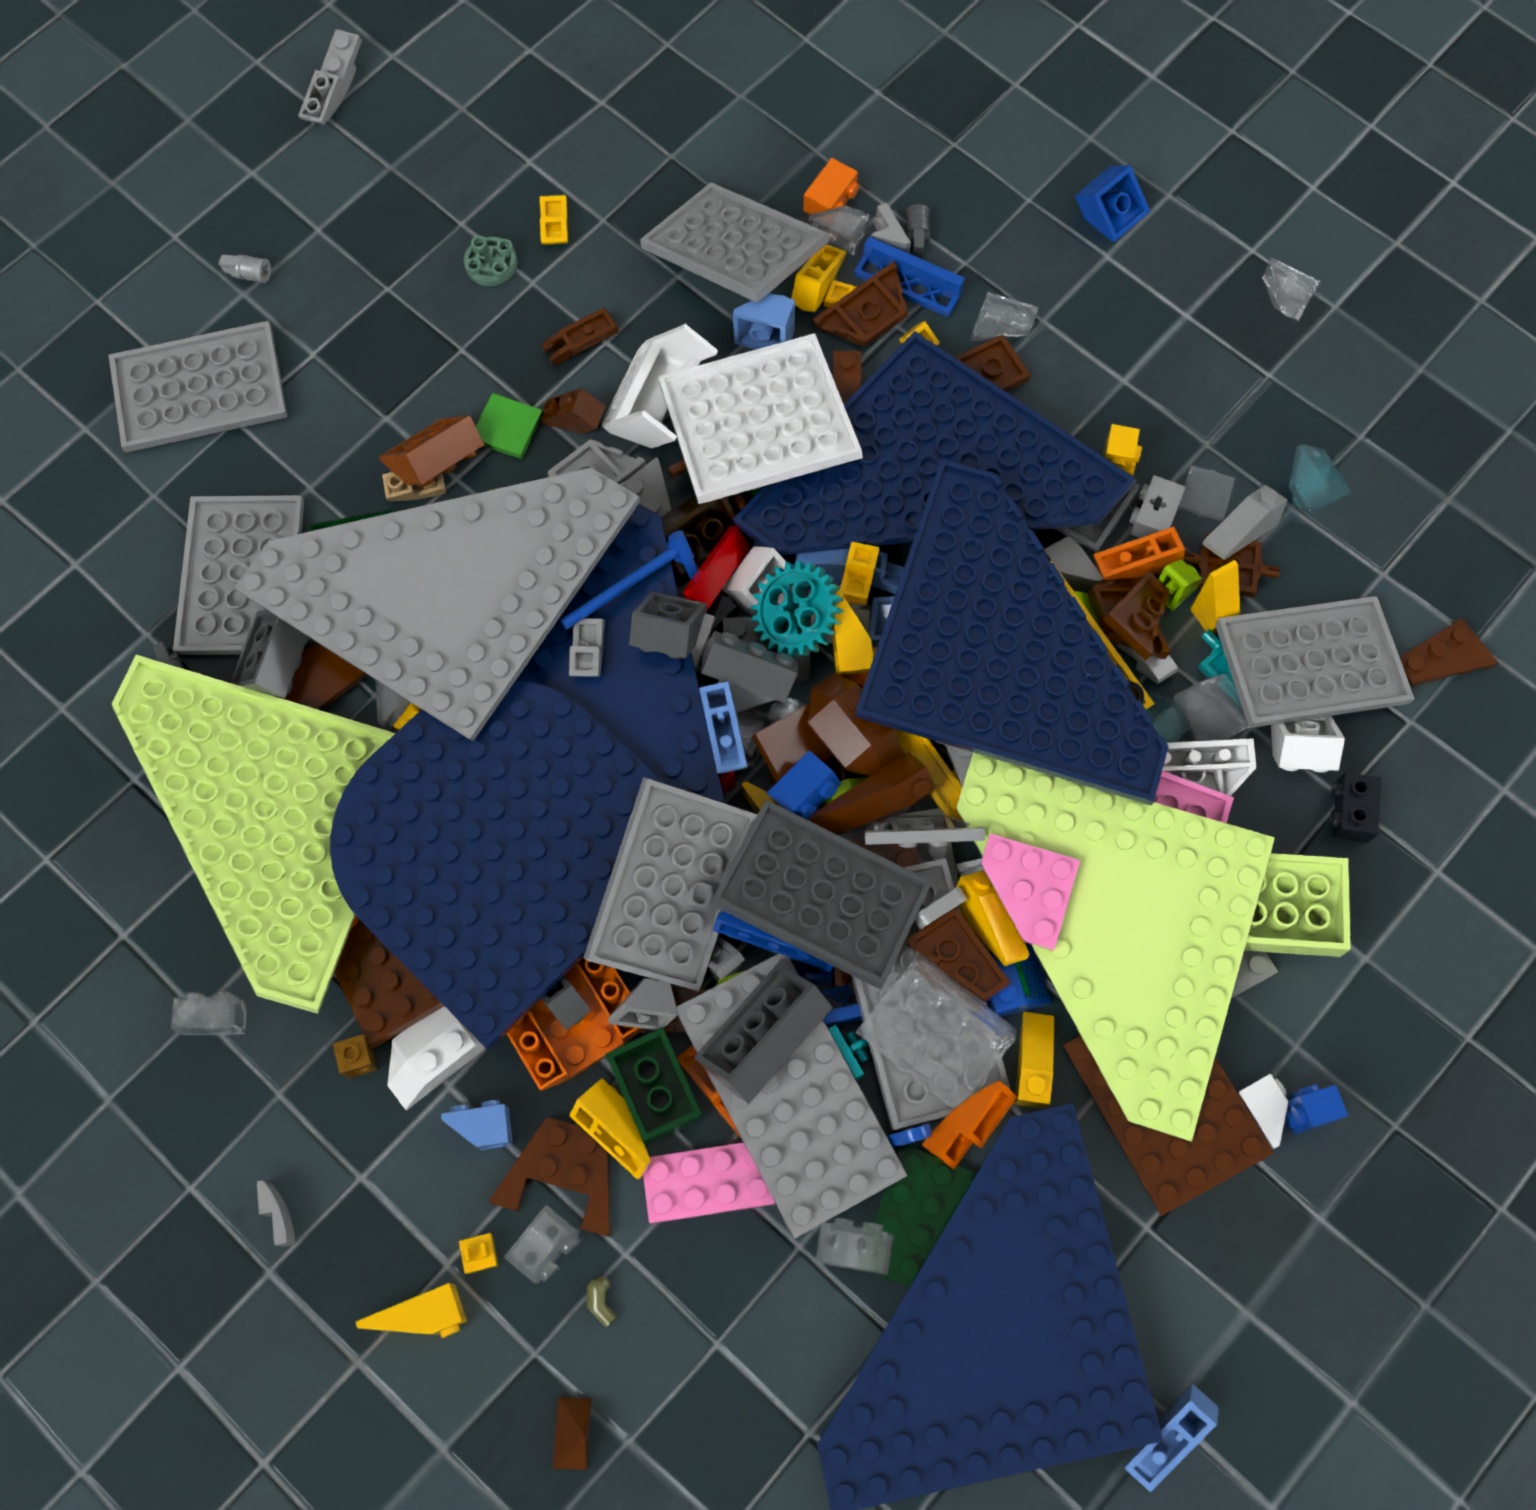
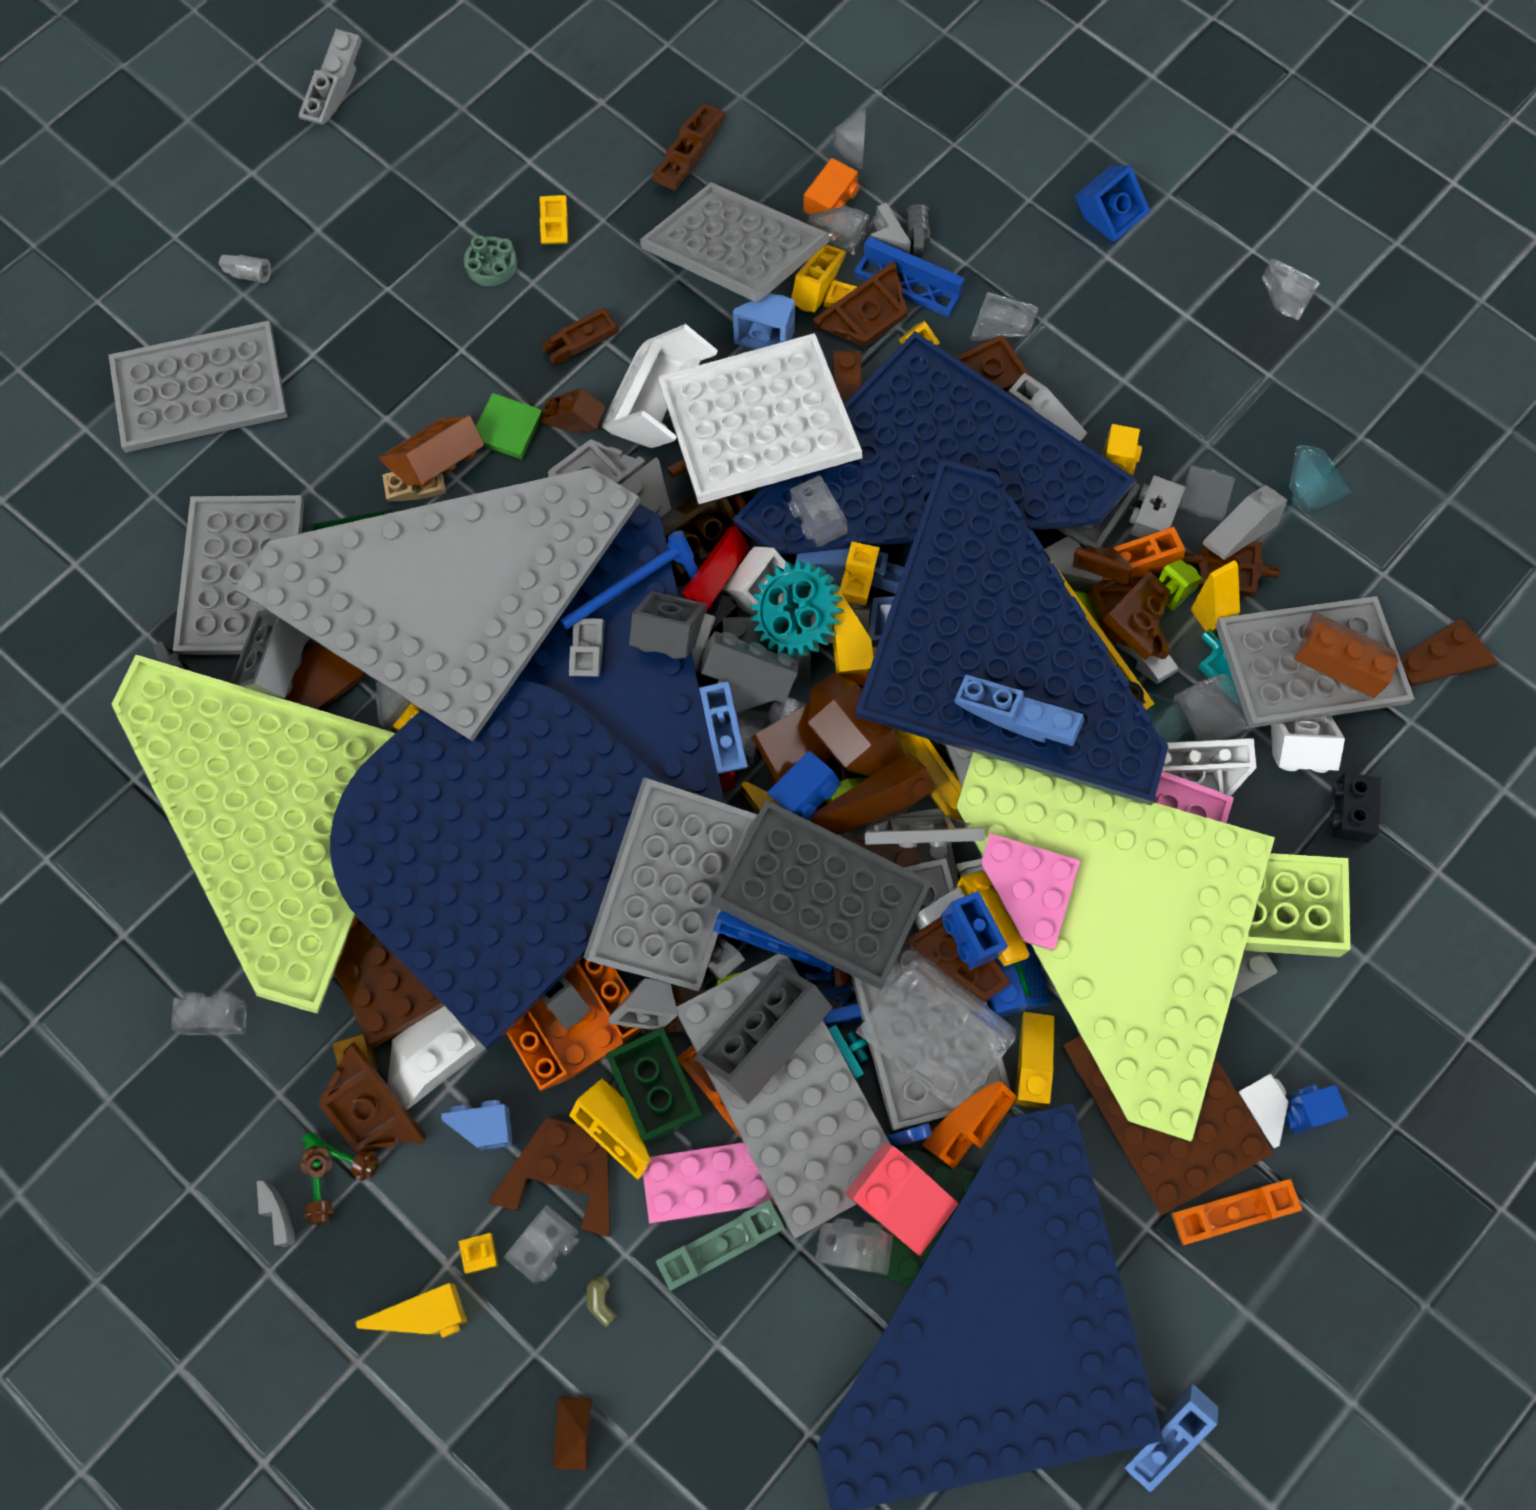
(318, 1160): none -> reddish brown plant
(366, 1107): none -> reddish brown wing
(689, 147): none -> reddish brown slope
(720, 1245): none -> sand green slope
(818, 511): none -> clear brick
(849, 138): none -> clear slope
(902, 1198): none -> coral slope
(973, 930): none -> blue brick
(1018, 714): none -> medium blue slope
(1046, 404): none -> light grey slope
(1103, 562): none -> reddish brown slope
(1236, 1212): none -> orange slope
(1346, 655): none -> dark orange slope

